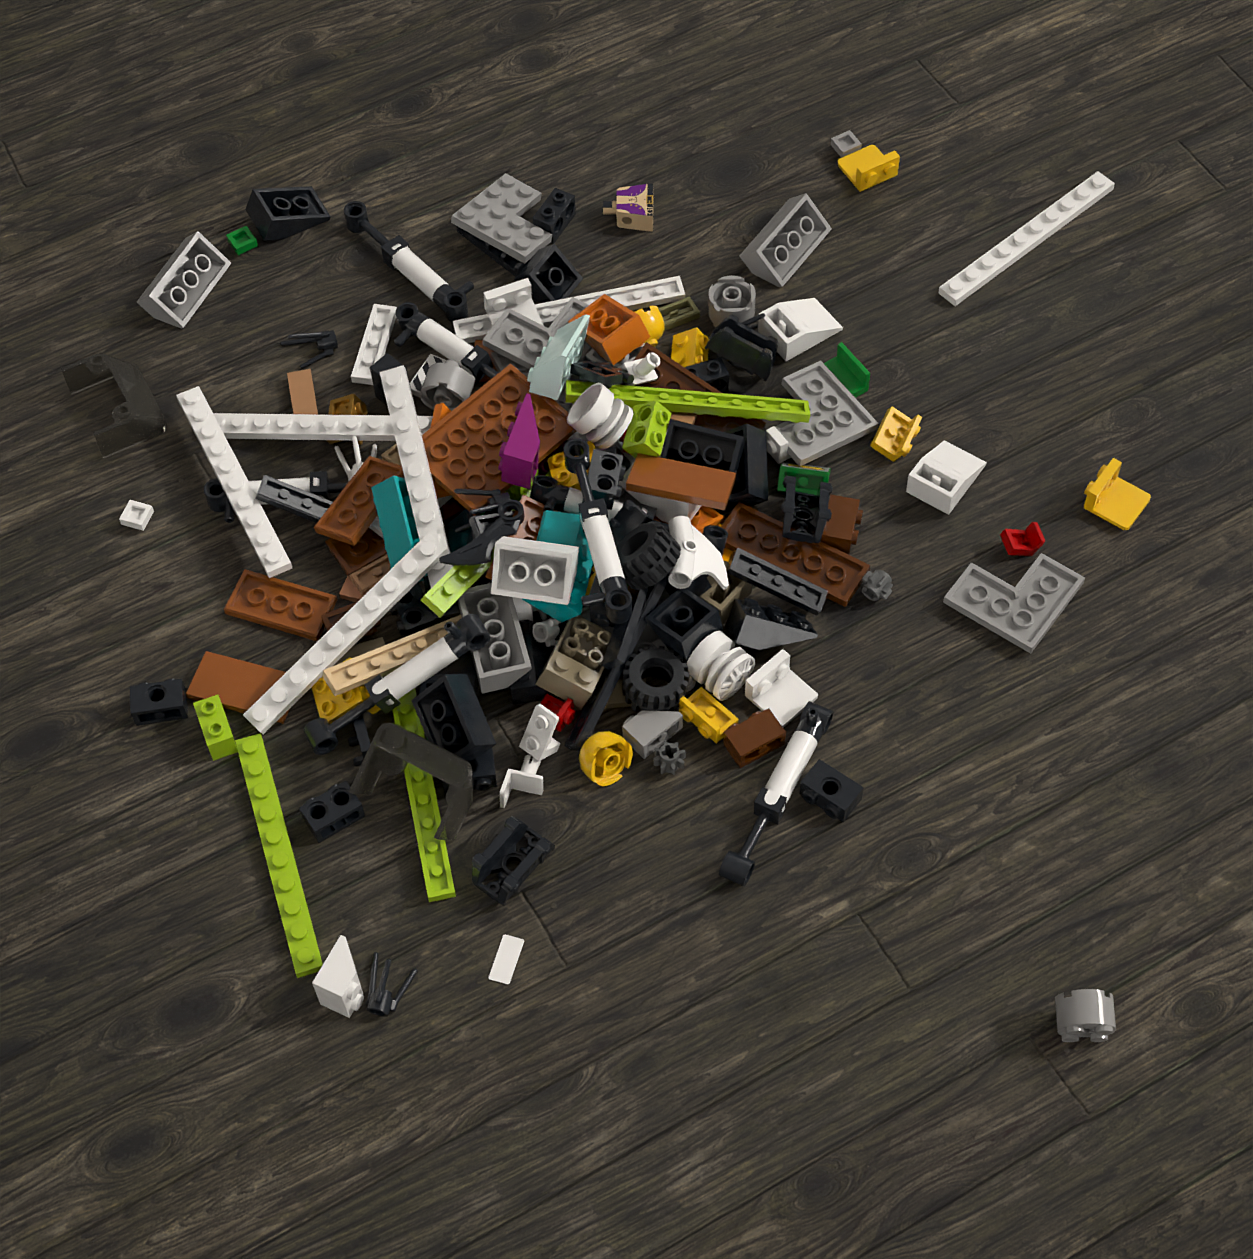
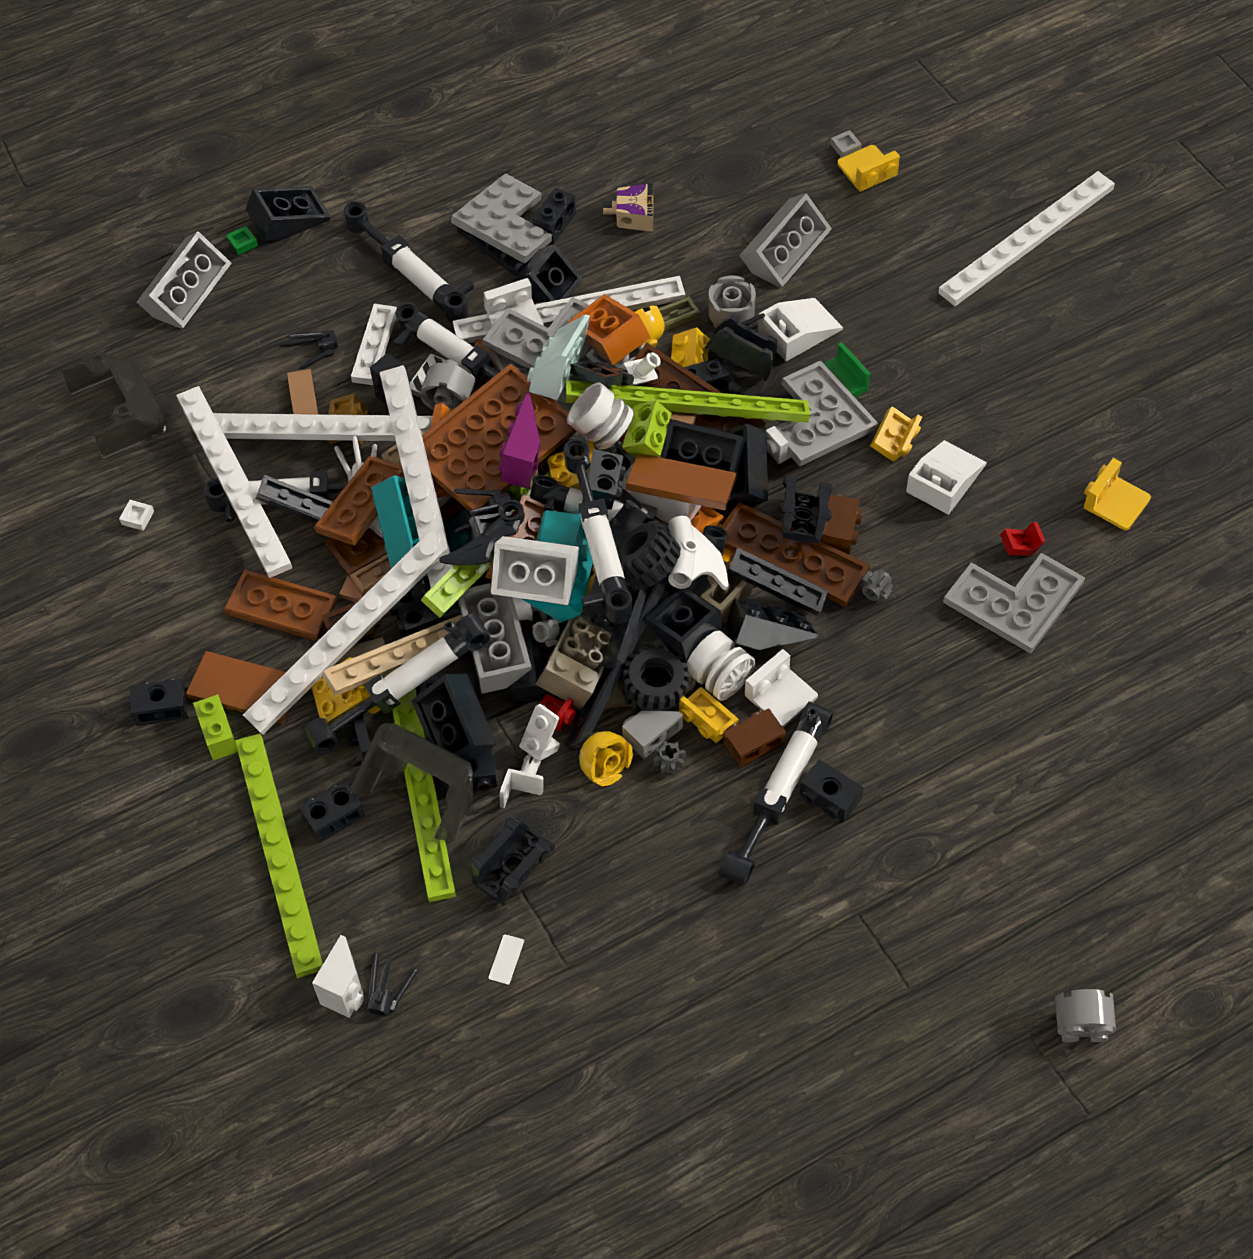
(807, 477): green panel -> none

